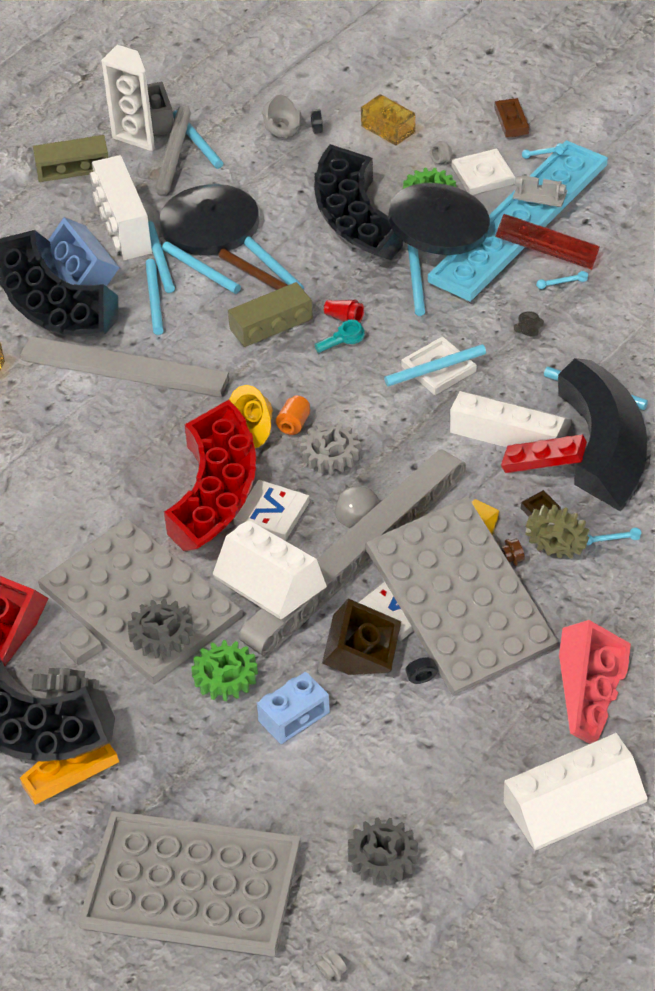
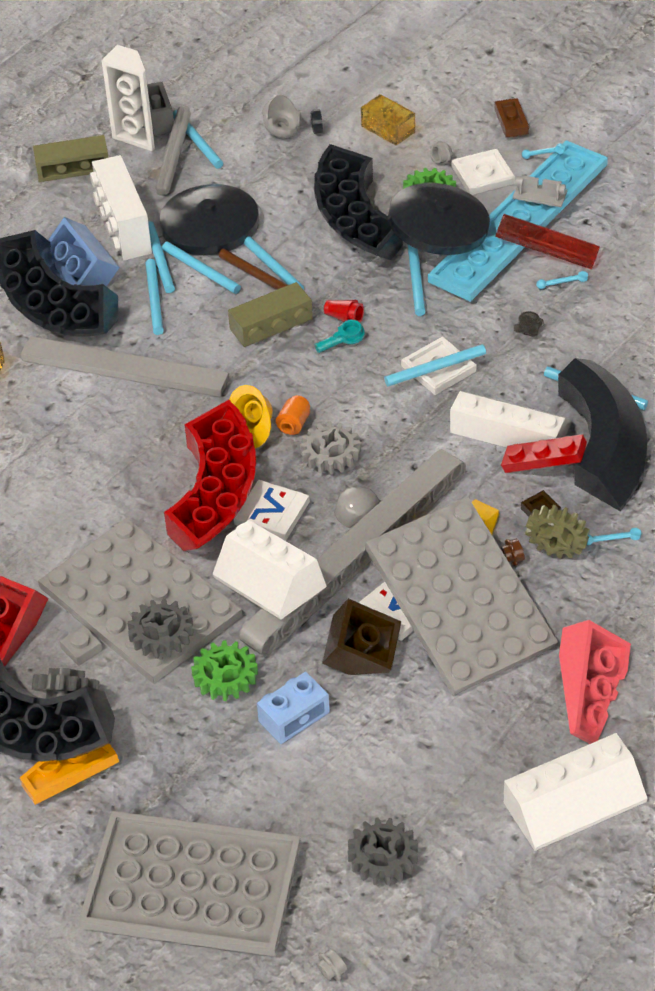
(421, 670): black tile -> none

